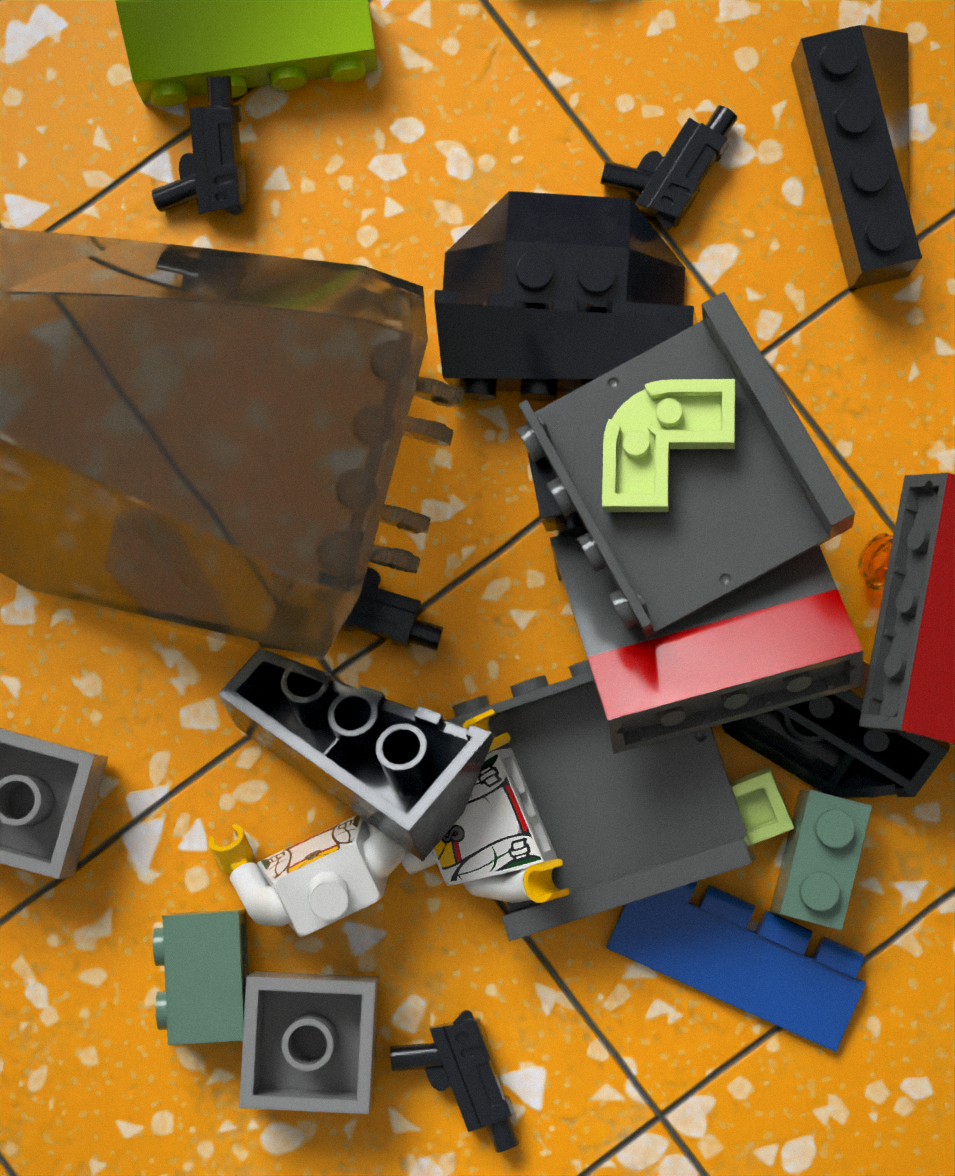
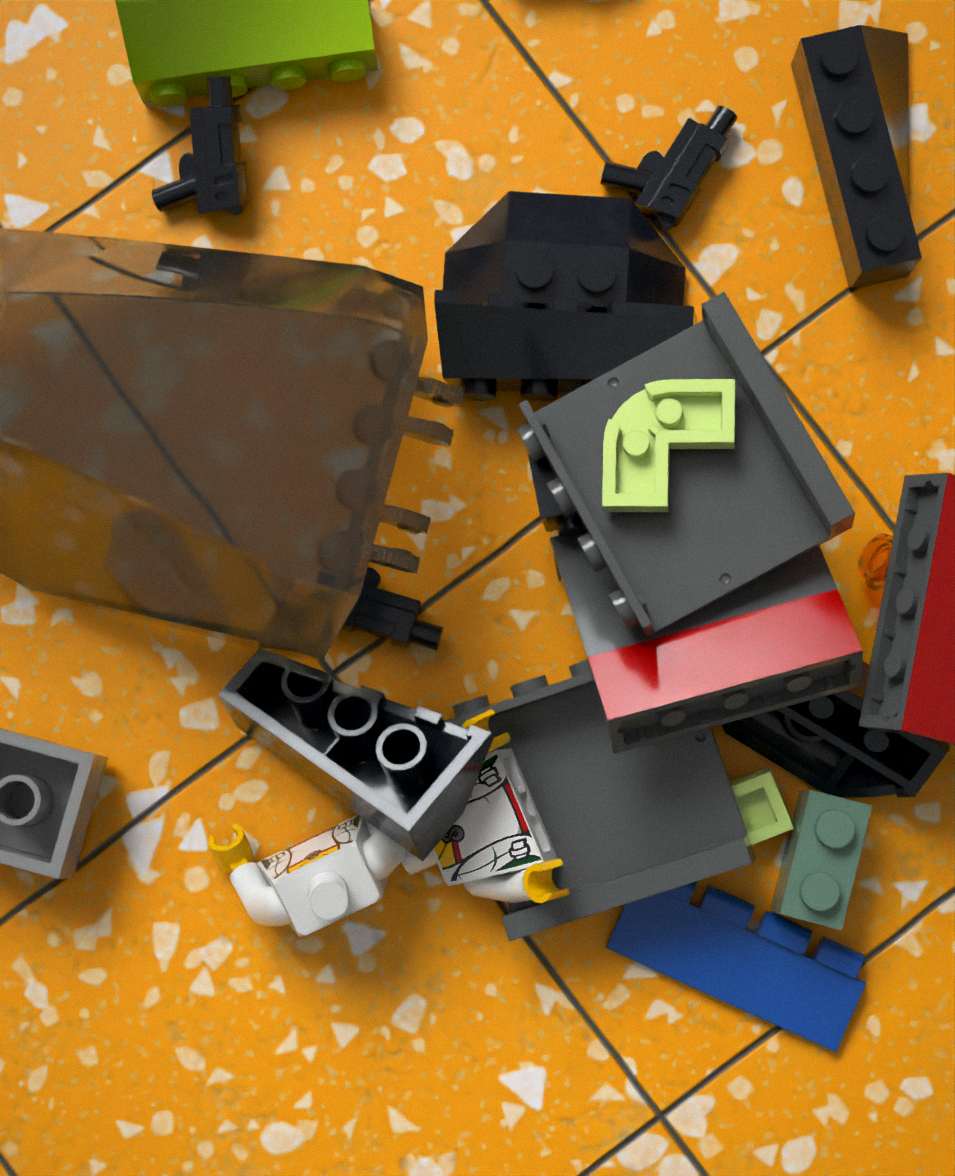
(203, 976): sand green brick -> none
(309, 1042): light grey brick -> none
(464, 1061): black piece -> none

